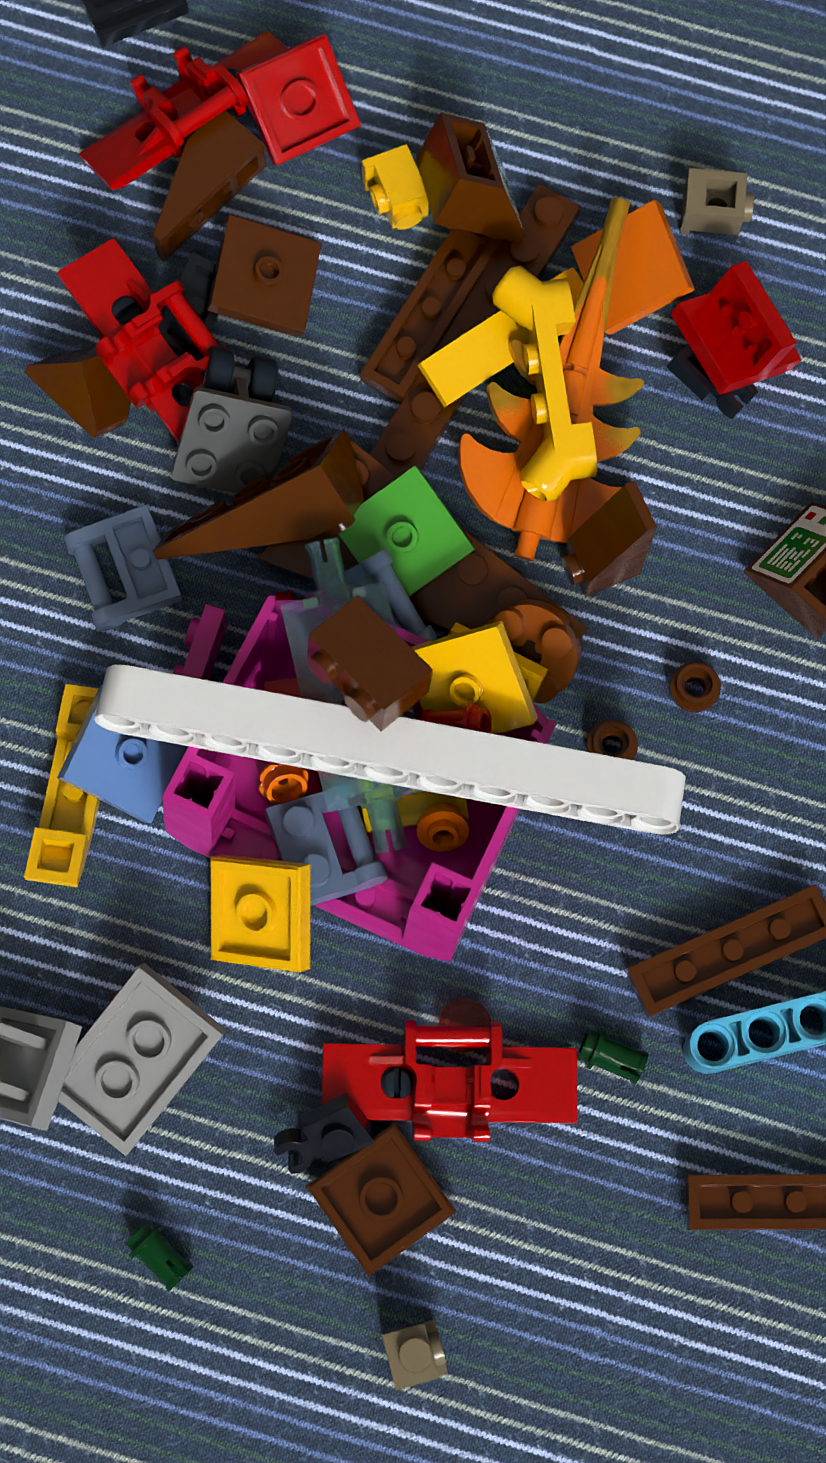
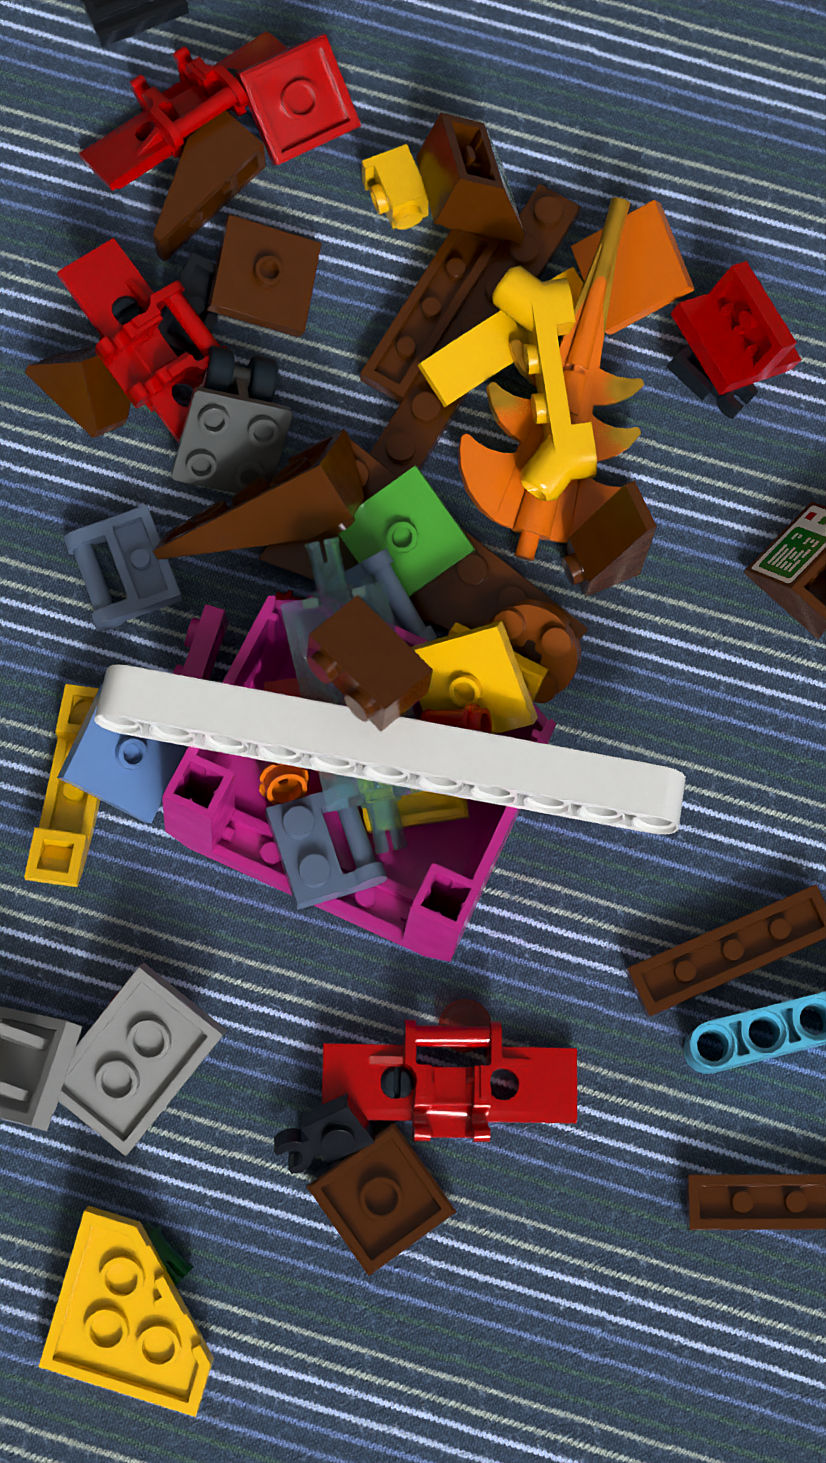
(125, 1320): none -> yellow plate
(260, 912): yellow plate -> none
(414, 1354): dark tan brick -> none
(442, 817): orange plate -> none
(612, 1055): dark green pin -> none
(613, 730): reddish brown plate -> none
(695, 672): reddish brown plate -> none
(715, 202): dark tan brick -> none

